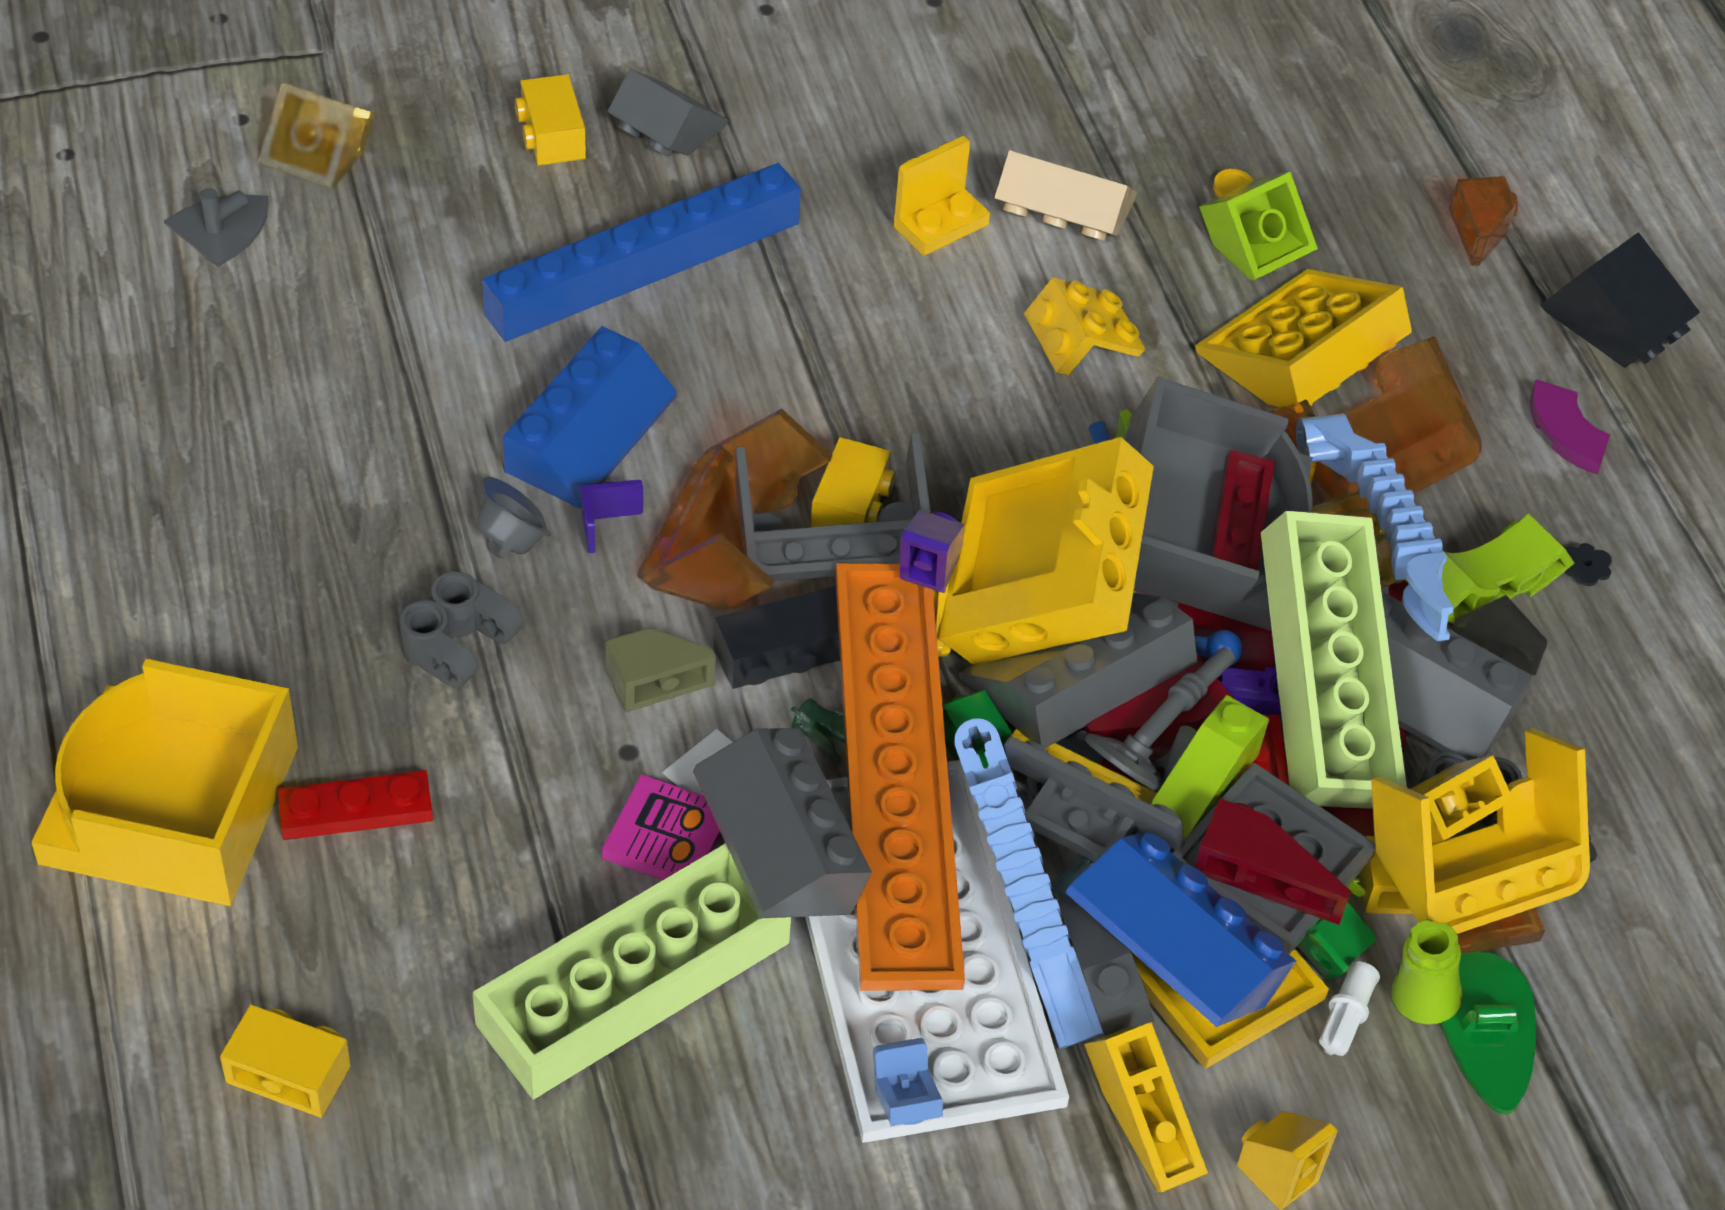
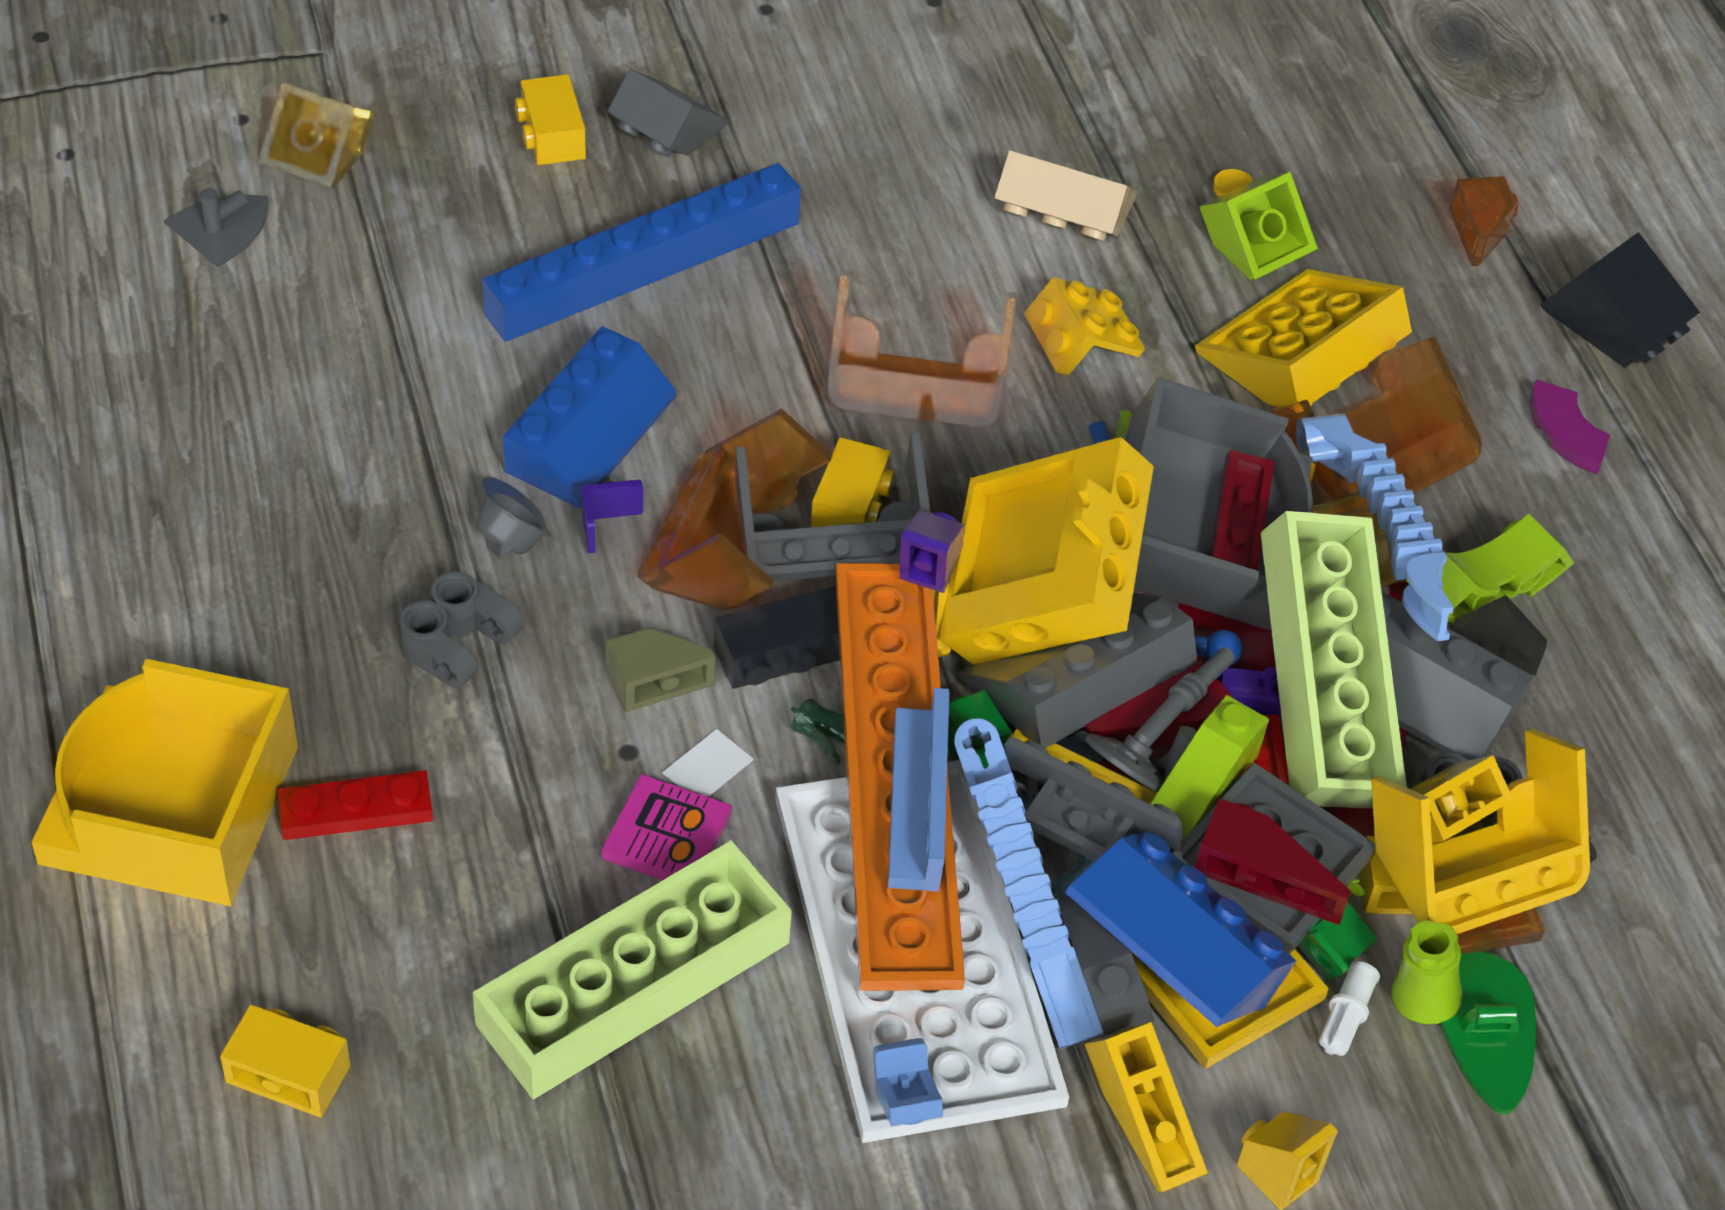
(783, 826): dark grey slope -> none
(916, 387): none -> clear orange windscreen
(919, 796): none -> medium blue fence
(933, 200): yellow bracket -> none
(1589, 564): black plant -> none

